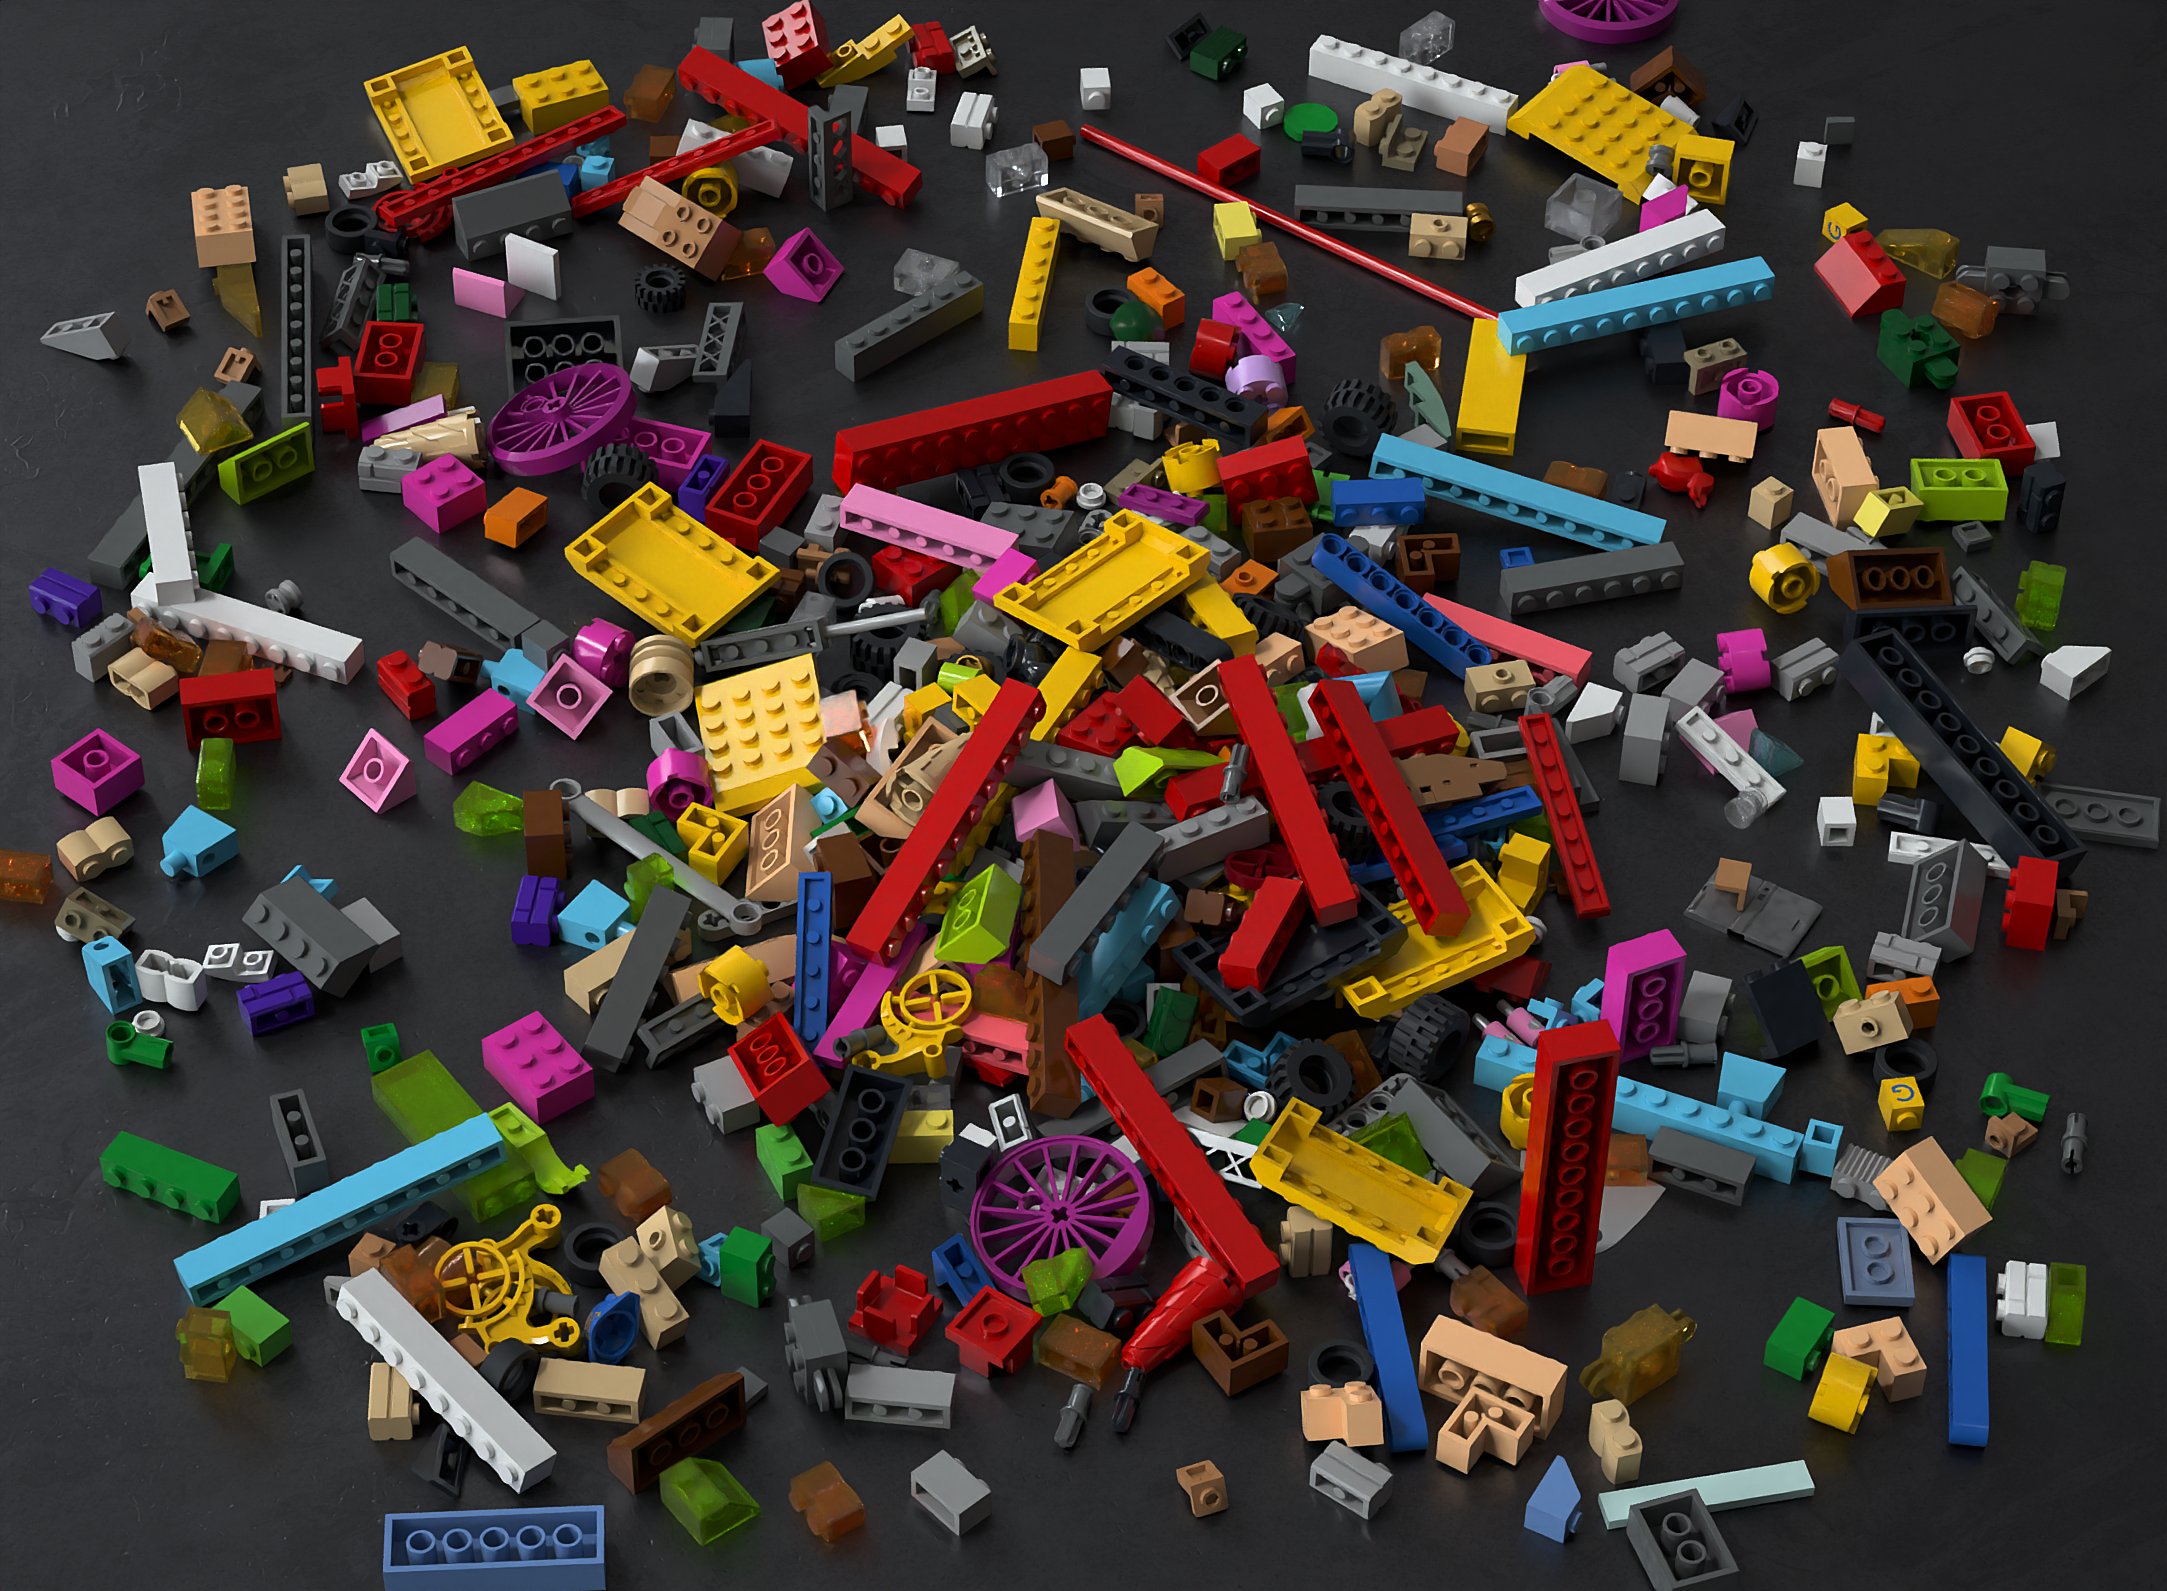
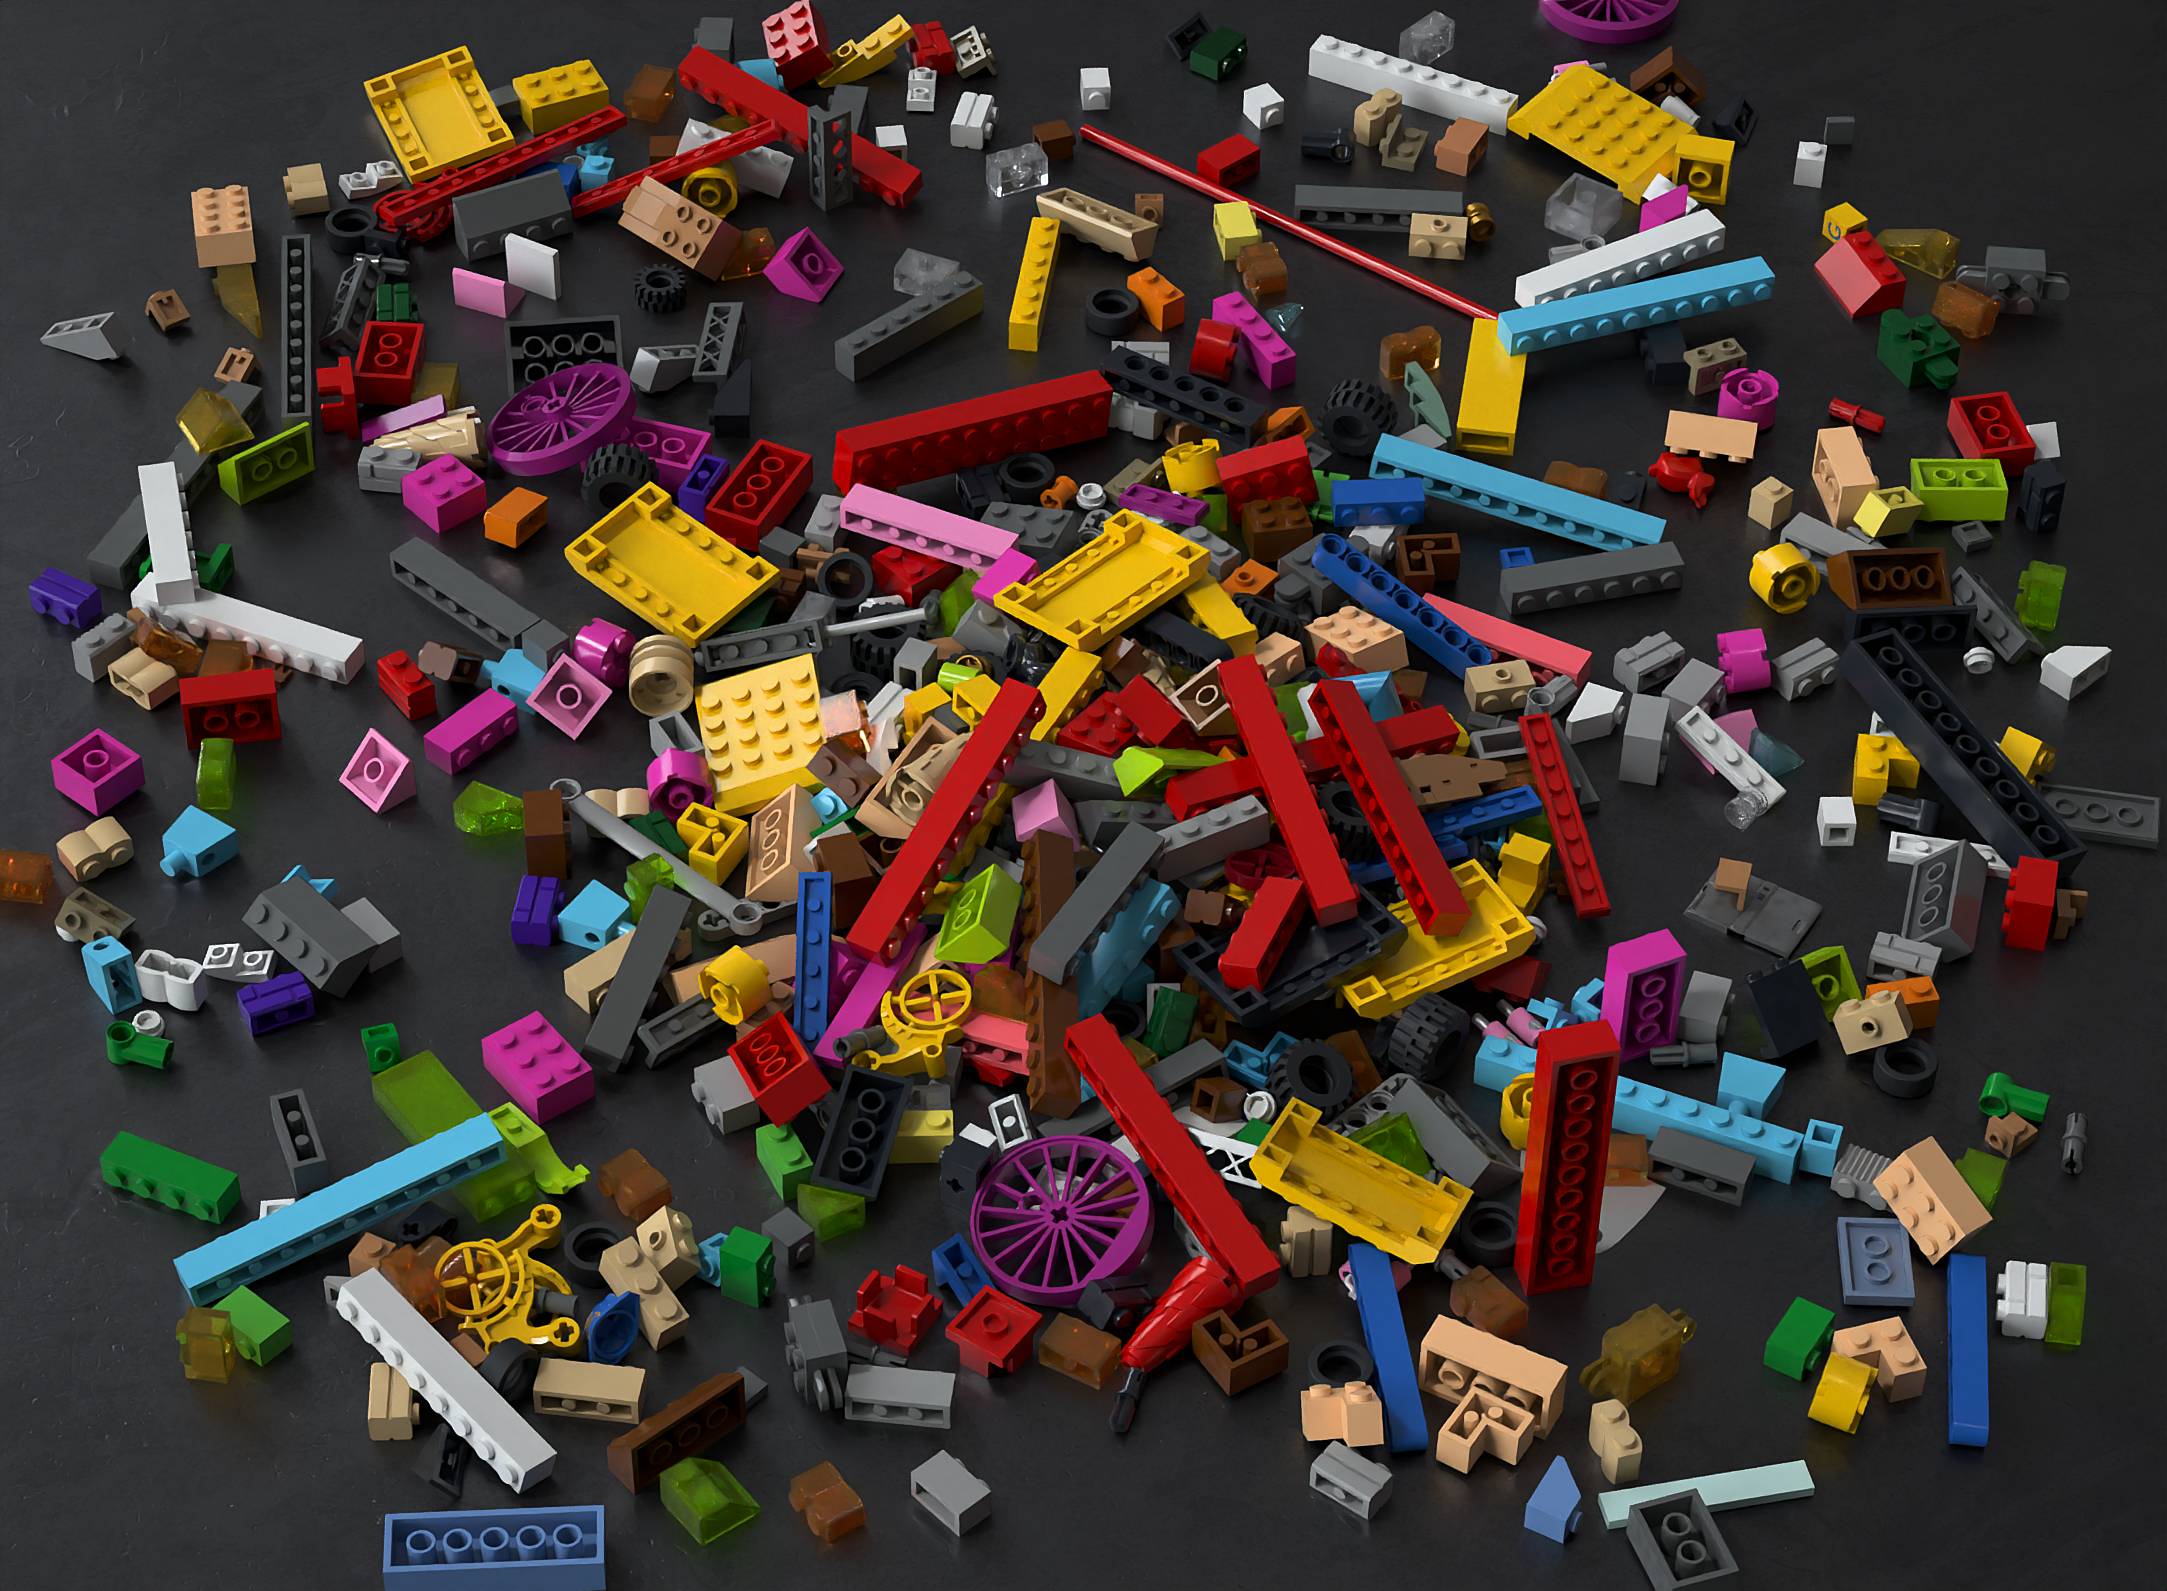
(284, 598): light grey wheel -> none
(1057, 1280): clear neon green slope -> none
(1073, 1415): dark grey axle -> none
(1137, 323): dark green dish -> none
(1205, 1487): medium nougat bracket -> none
(1235, 774): dark grey axle -> none
(1259, 381): lavender brick -> none
(1309, 117): green tile -> none
(1660, 160): dark grey wheel -> none
(1901, 1104): yellow brick -> none

